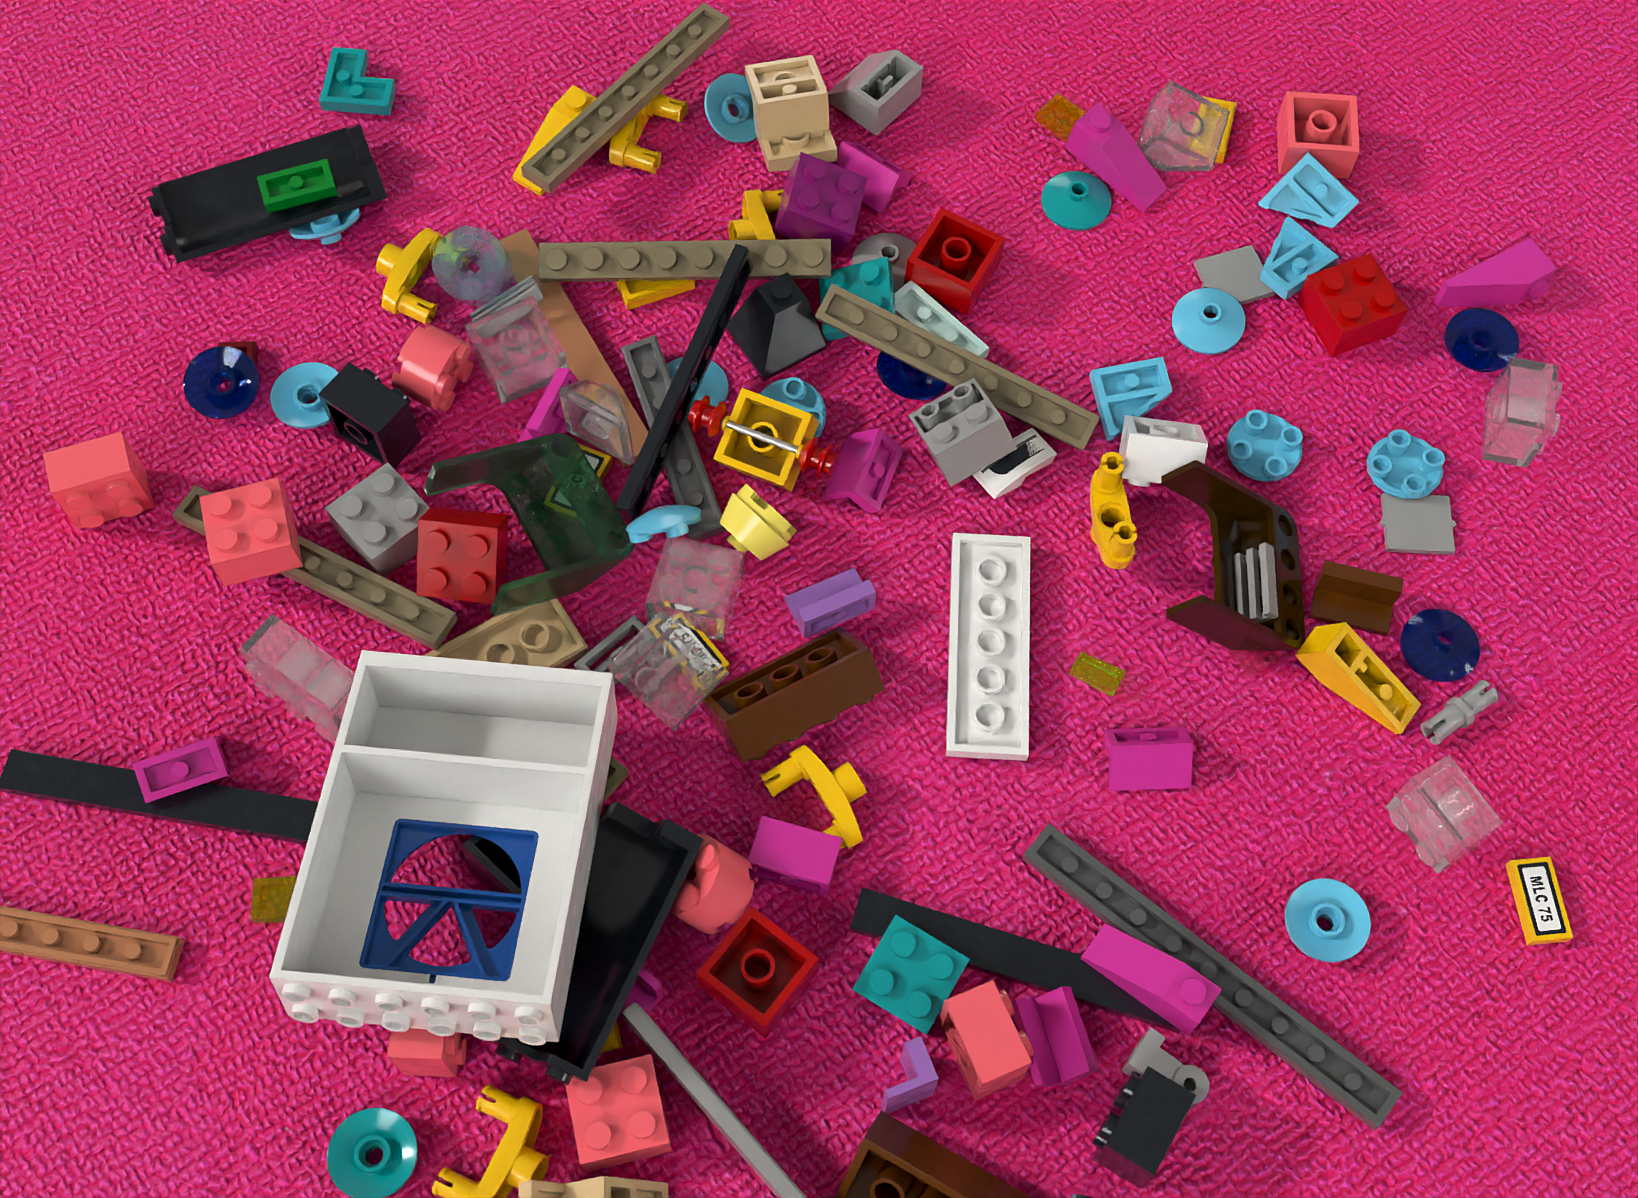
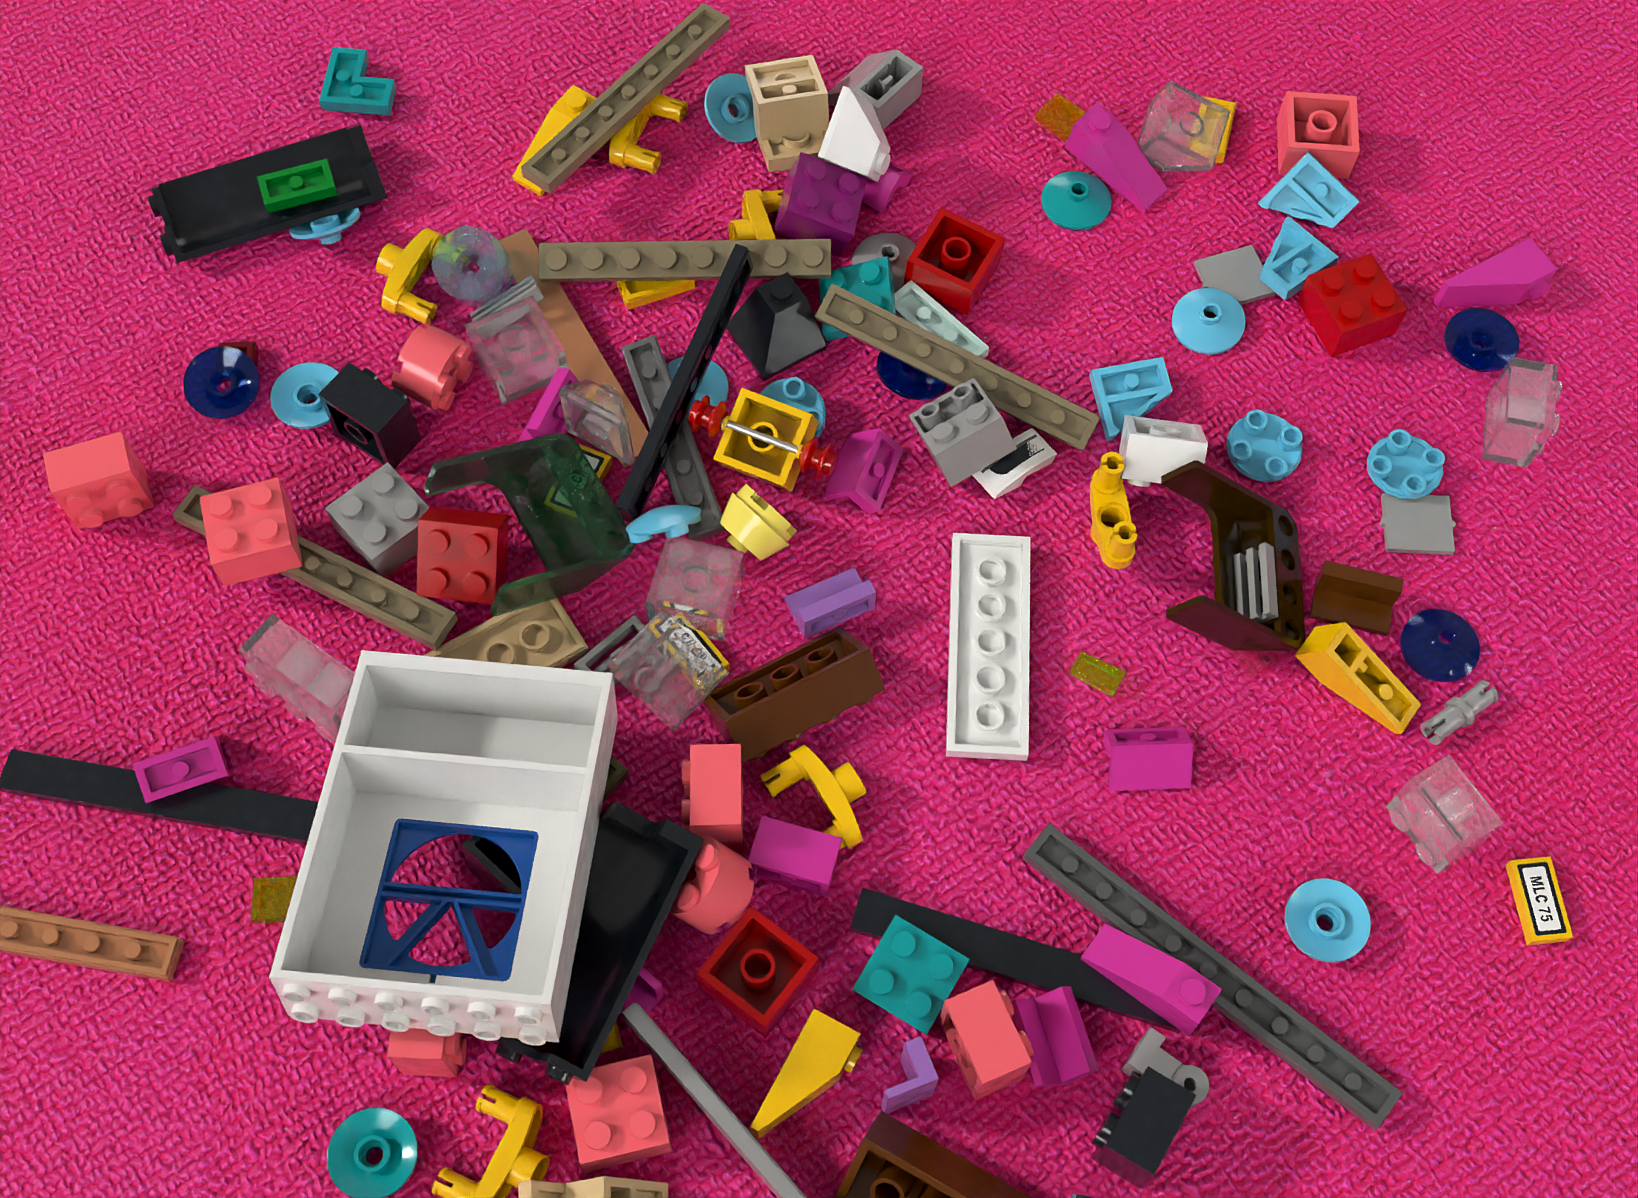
(714, 793): none -> coral brick
(812, 1067): none -> yellow slope
(856, 137): none -> white slope

